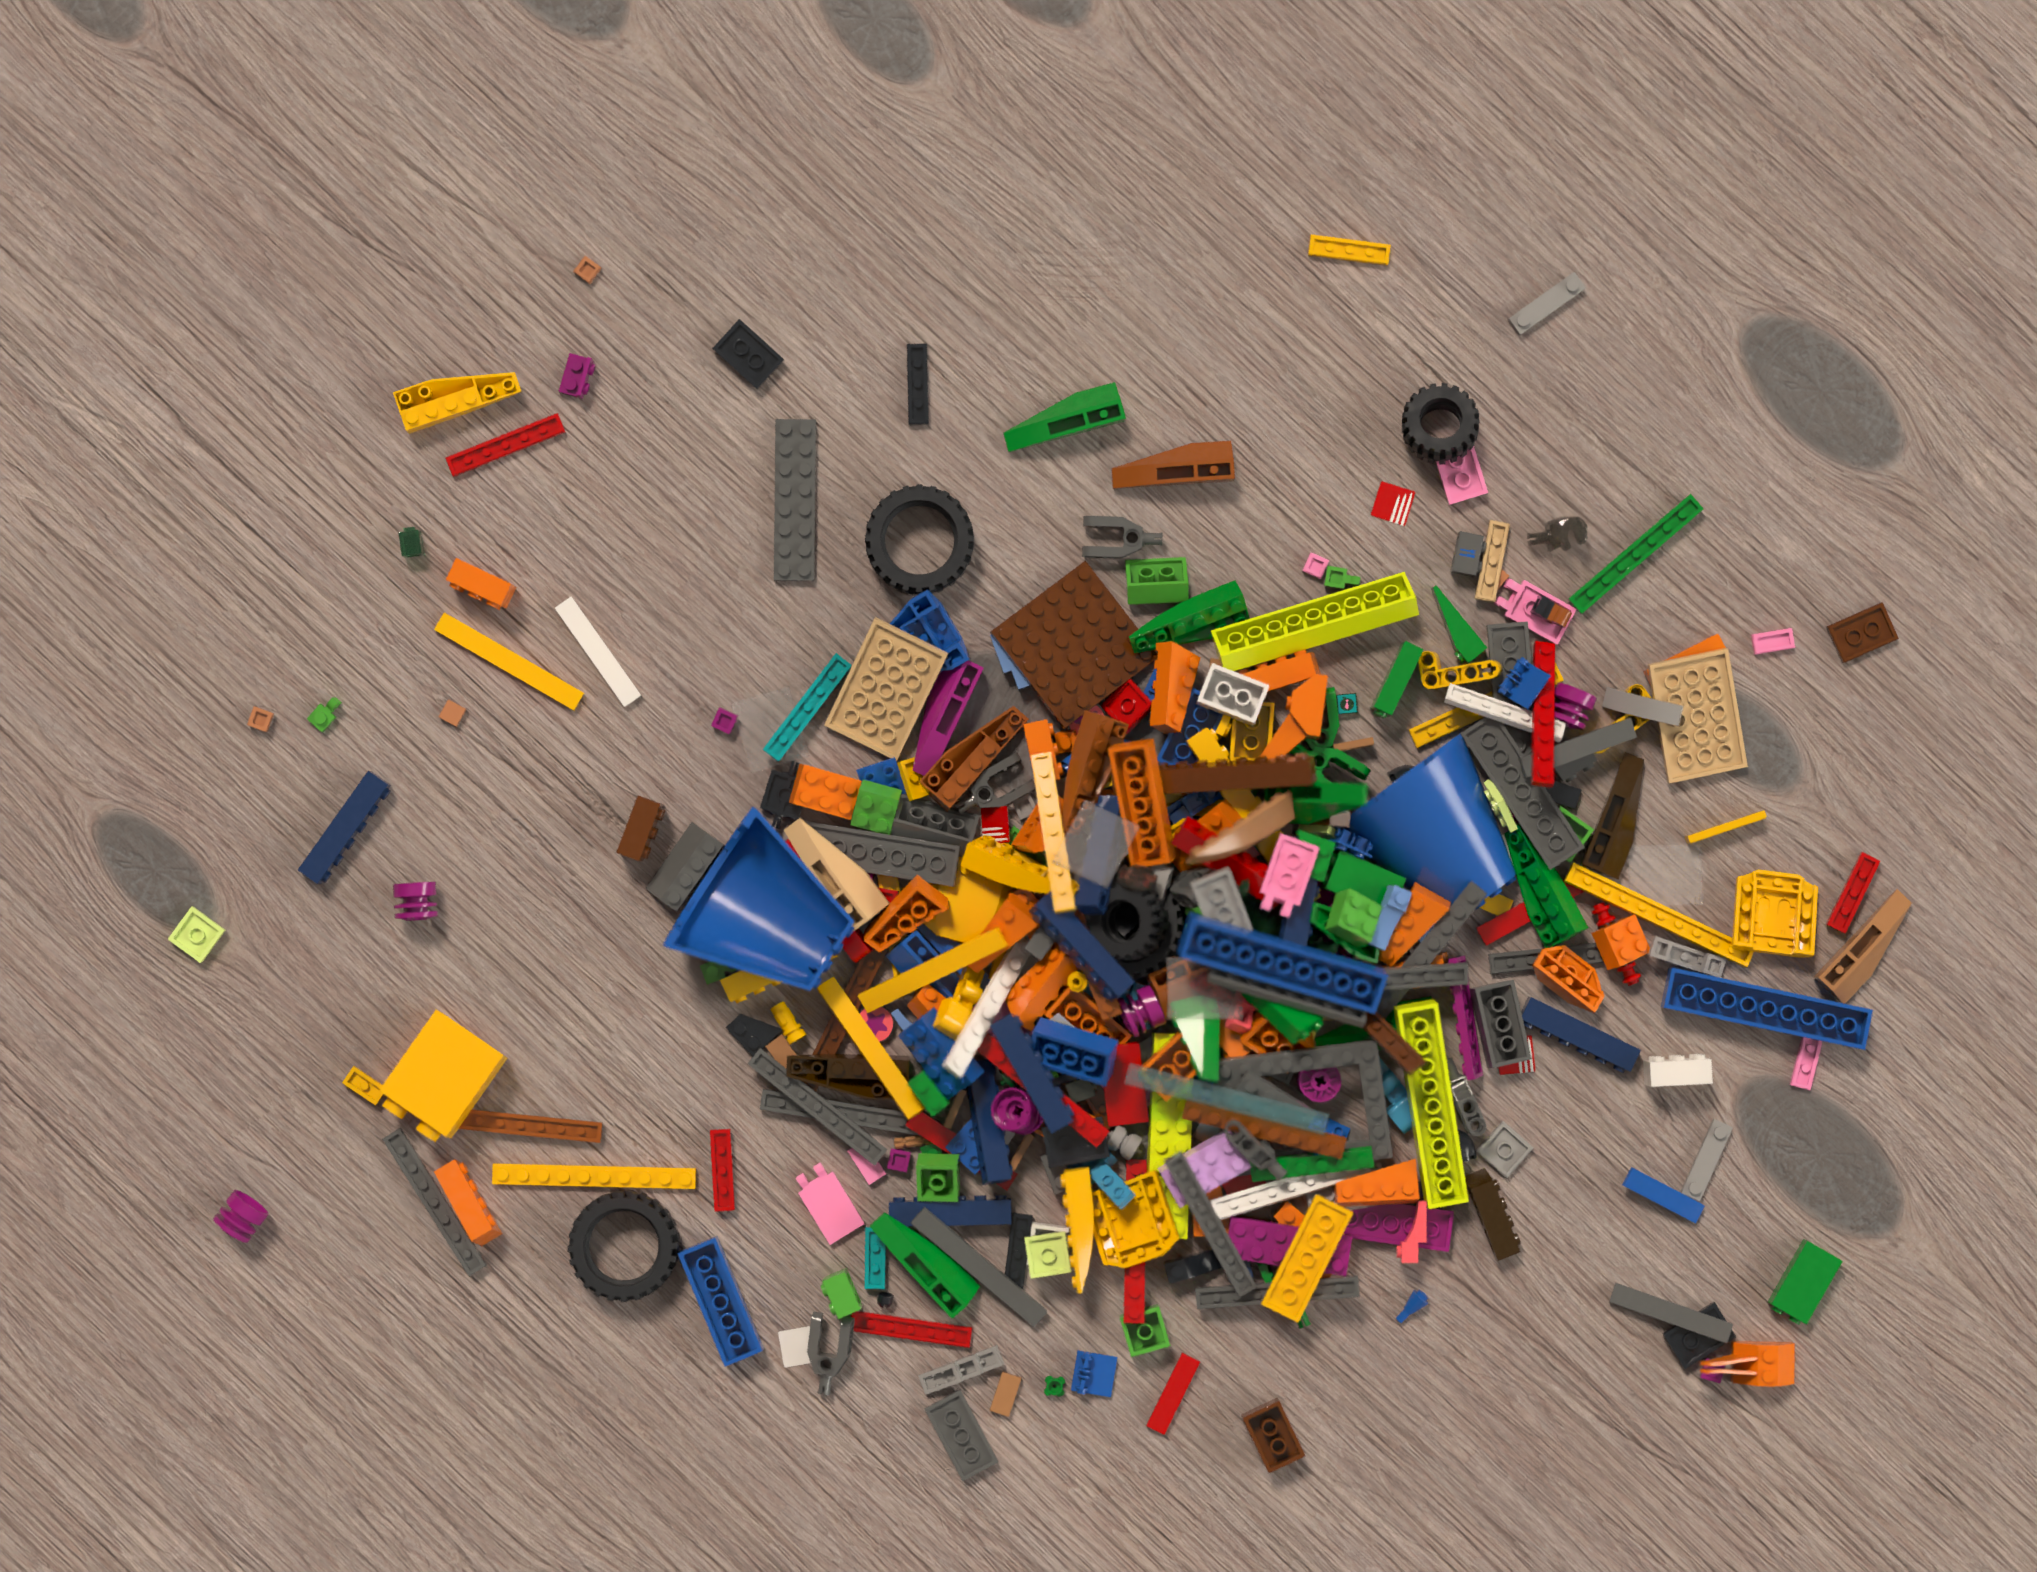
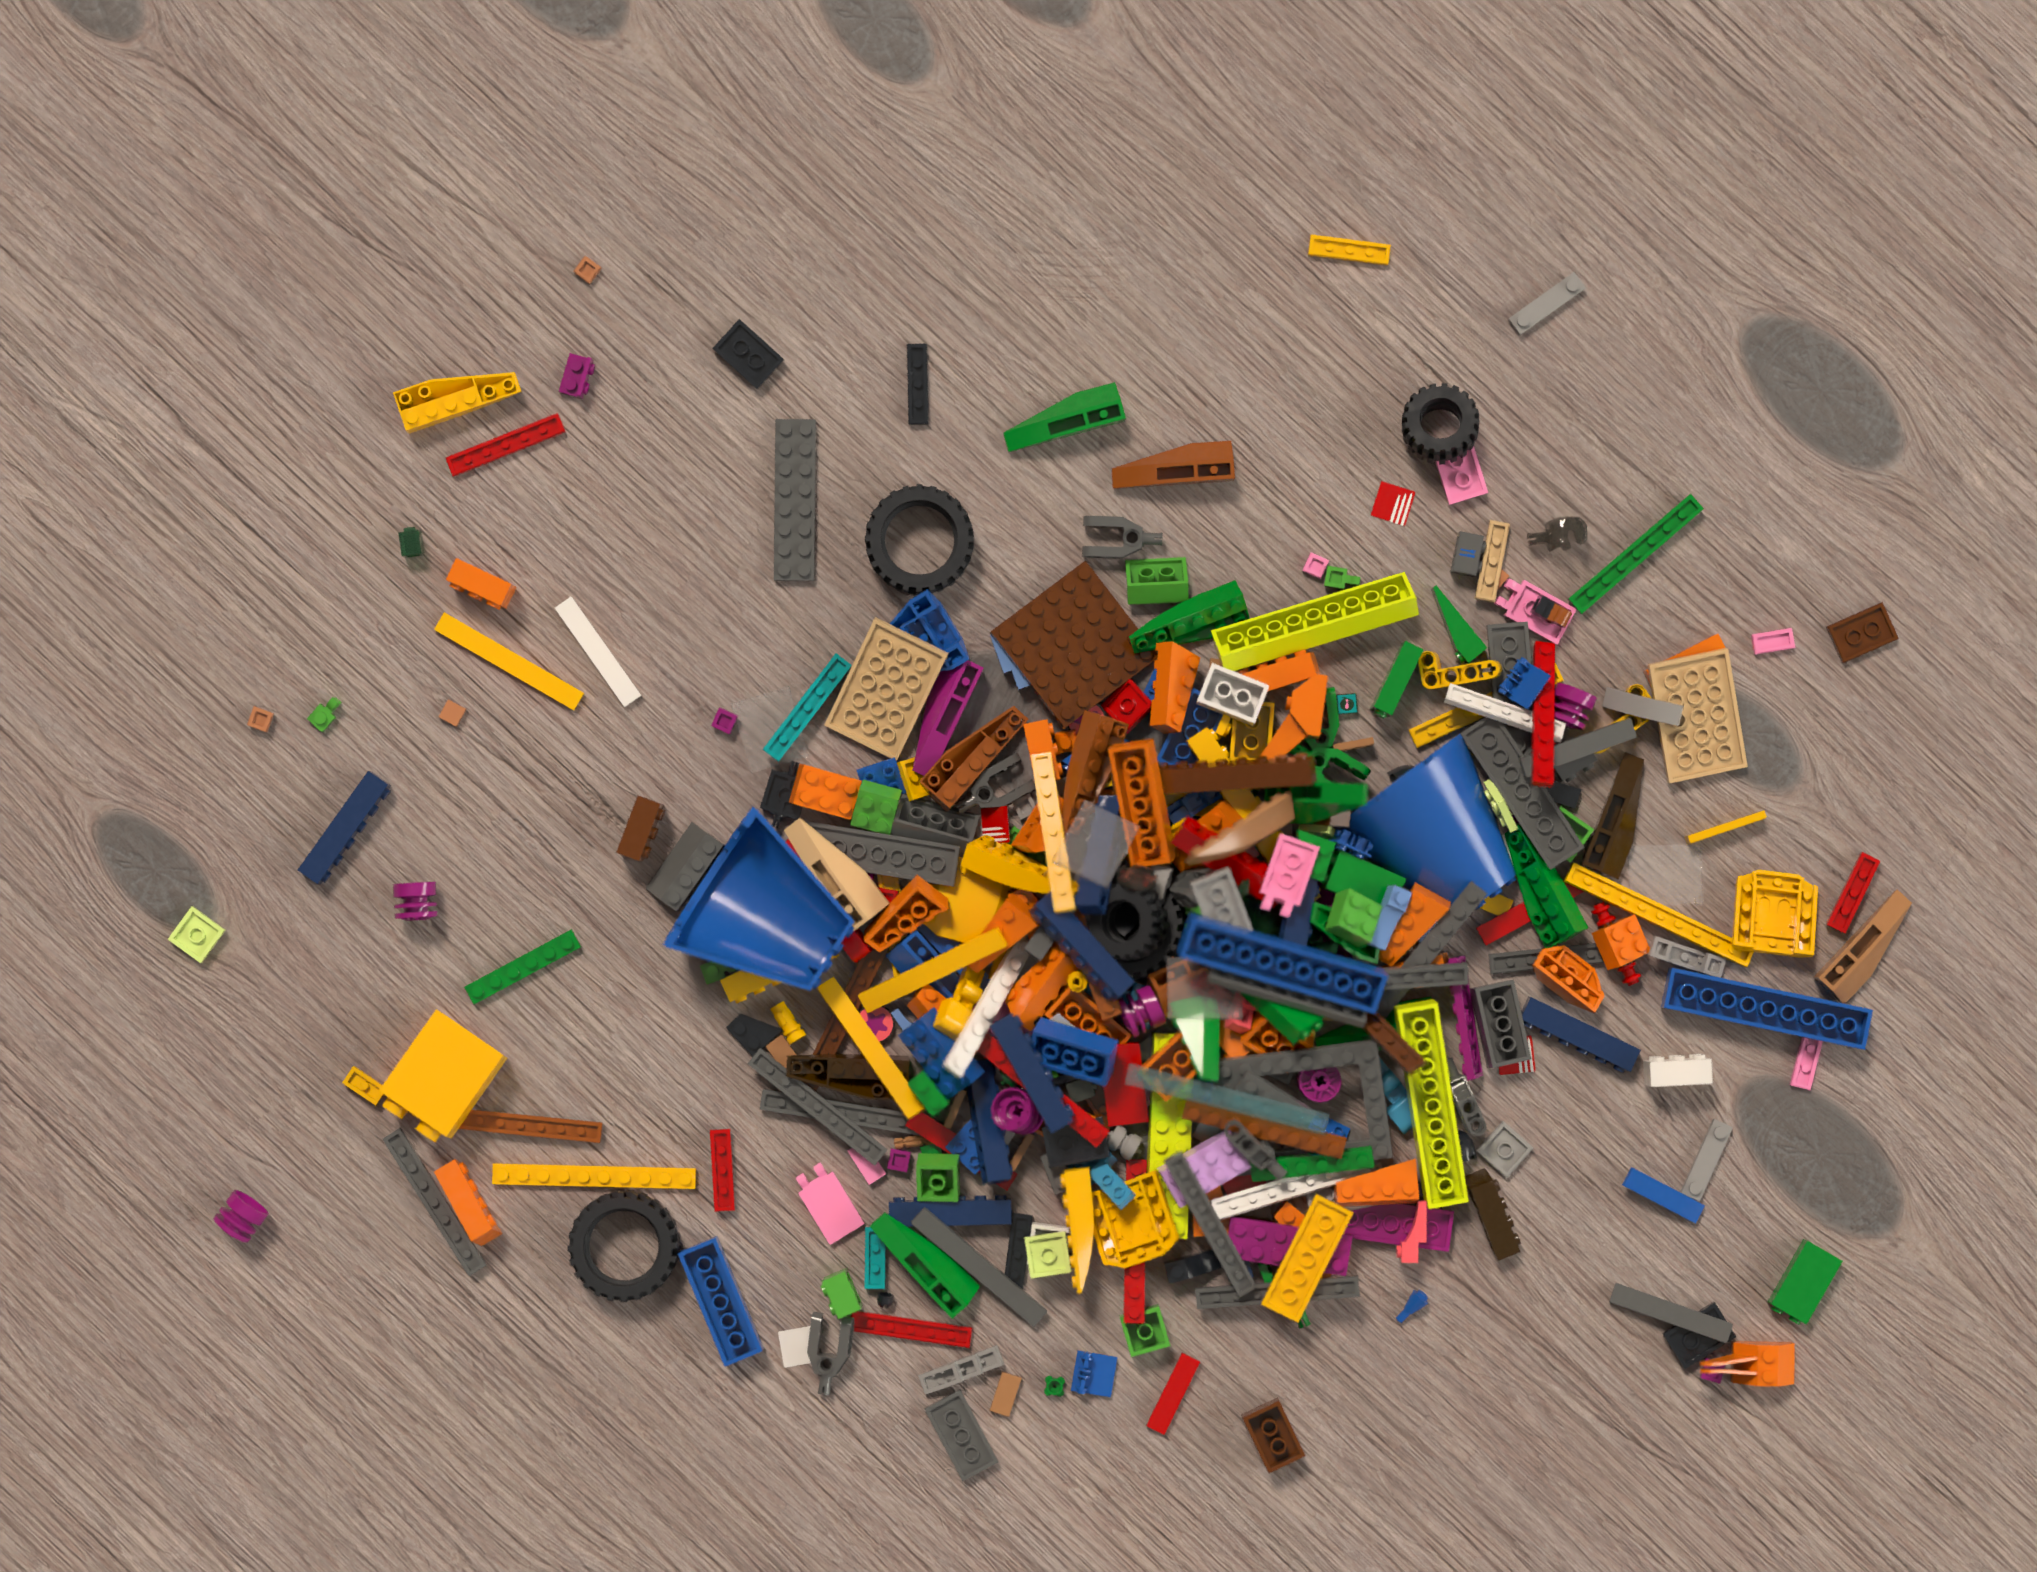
(522, 966): none -> green plate

